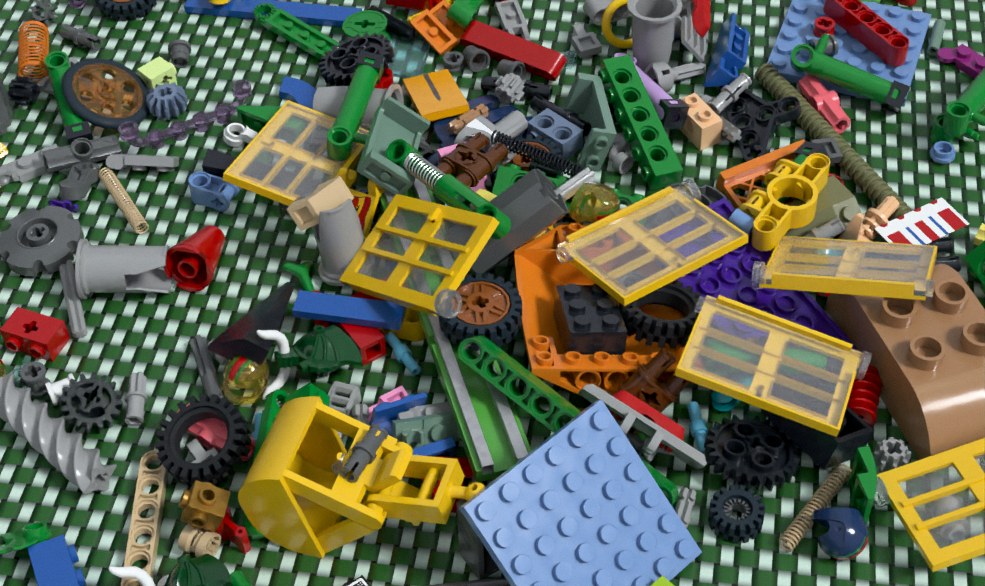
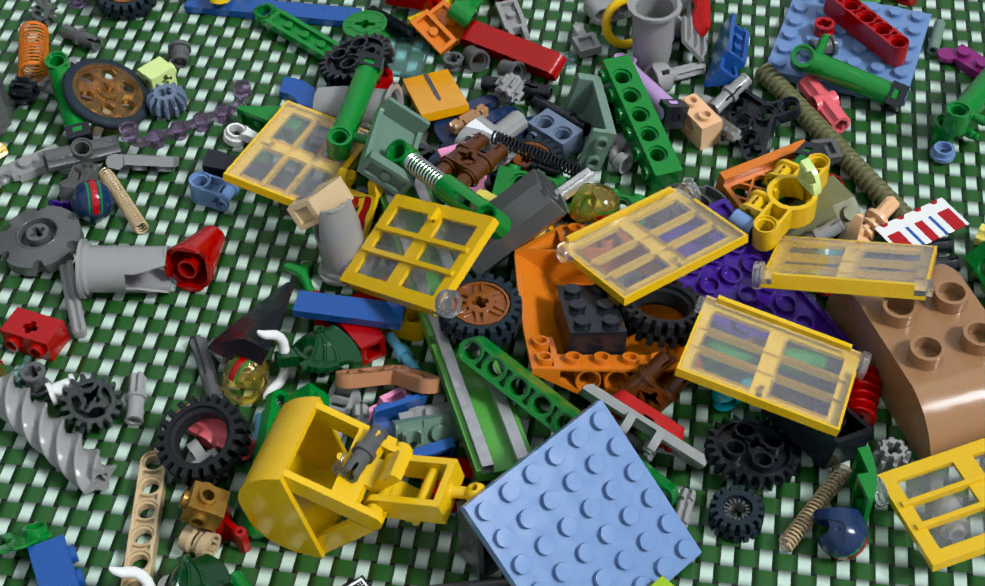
(92, 201): none -> dark blue helmet
(398, 375): none -> nougat beam
(697, 425): medium azure bar -> none
(809, 177): none -> yellowish green tile

